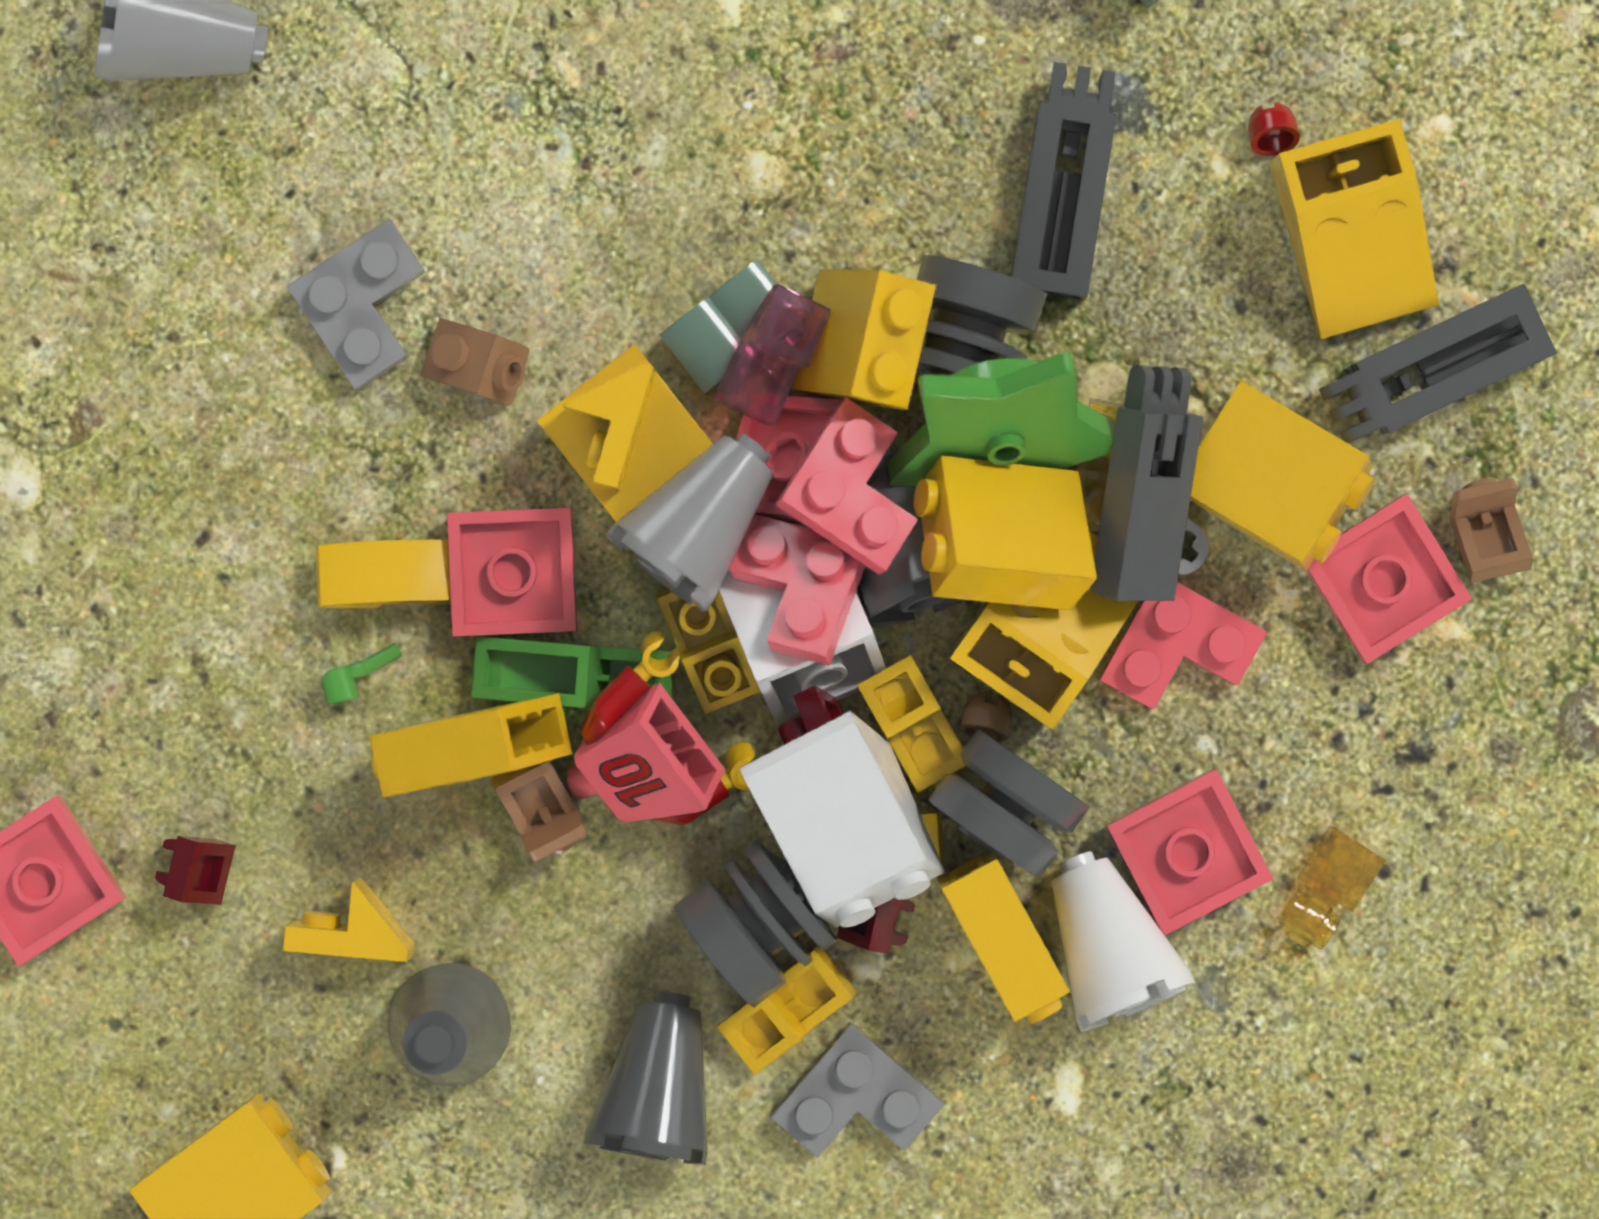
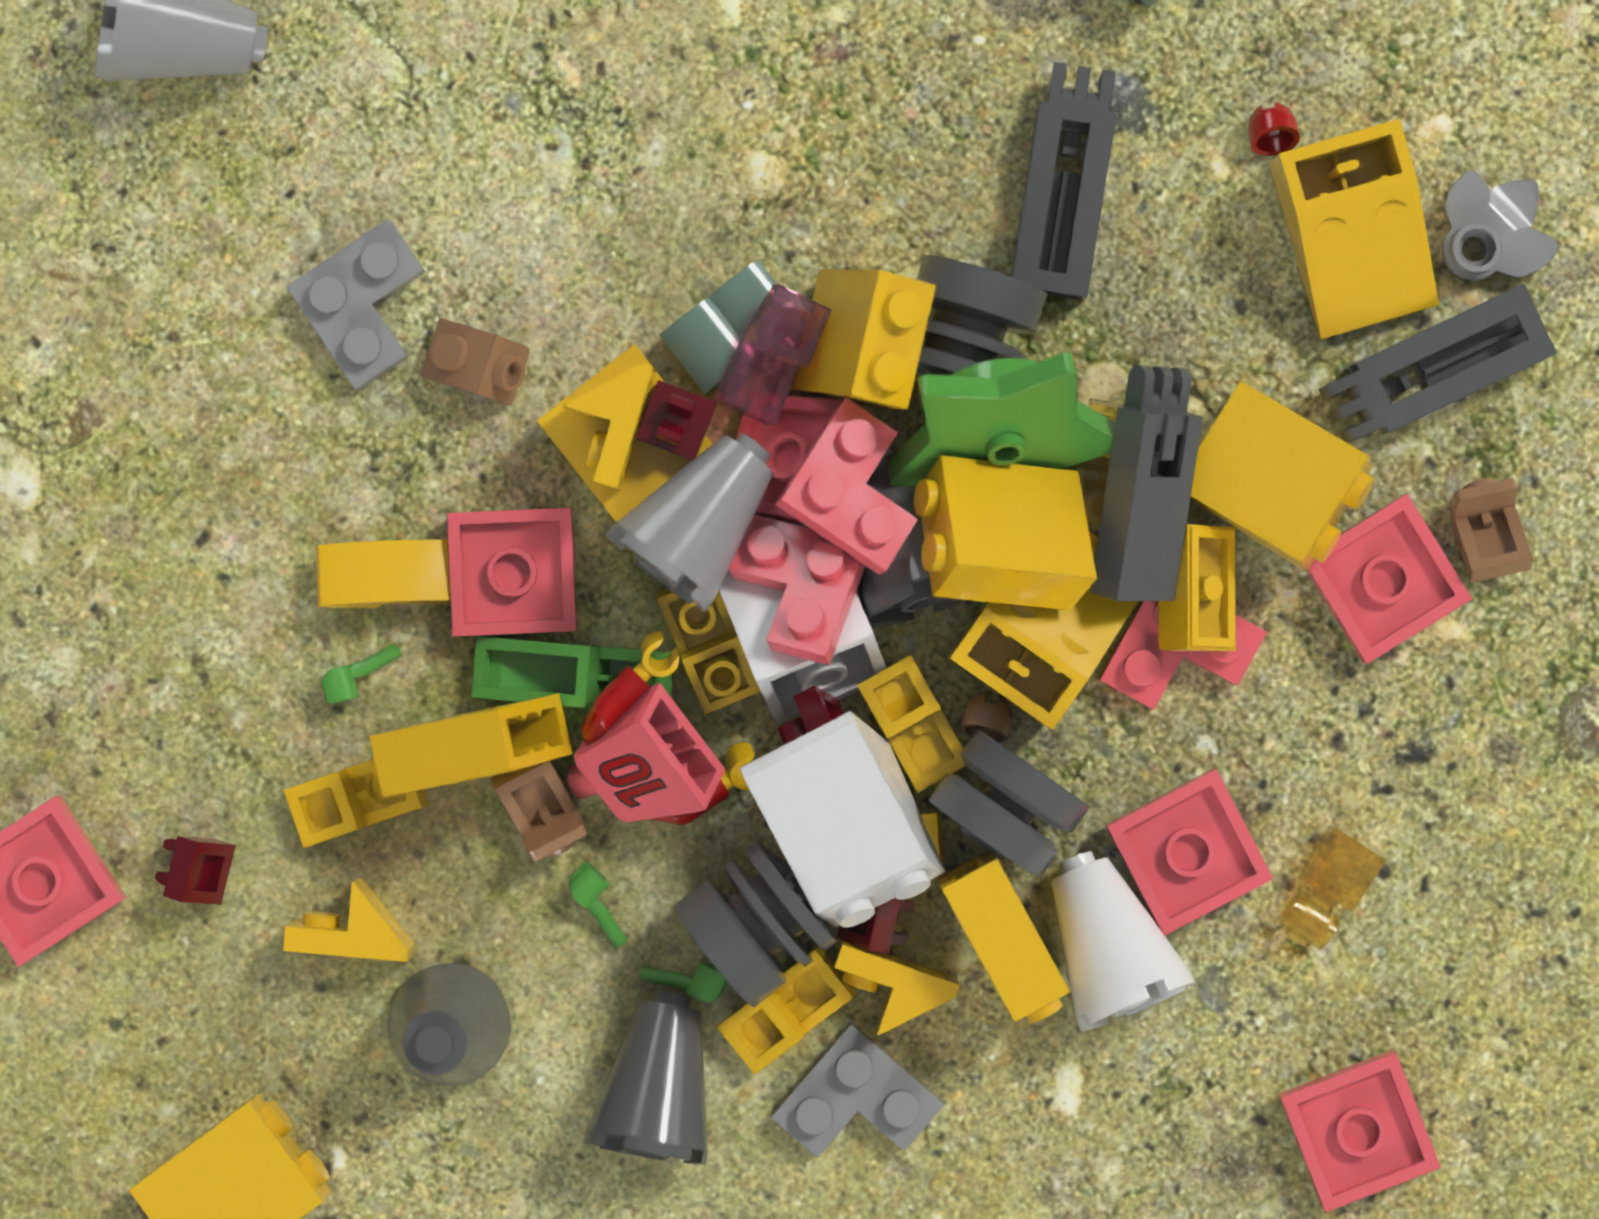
(345, 804): none -> yellow slope
(585, 888): none -> bright green hand
(676, 420): none -> dark red tile
(705, 985): none -> bright green hand
(911, 986): none -> yellow slope
(1205, 594): none -> yellow slope
(1359, 1130): none -> coral plate
(1500, 224): none -> light grey plate

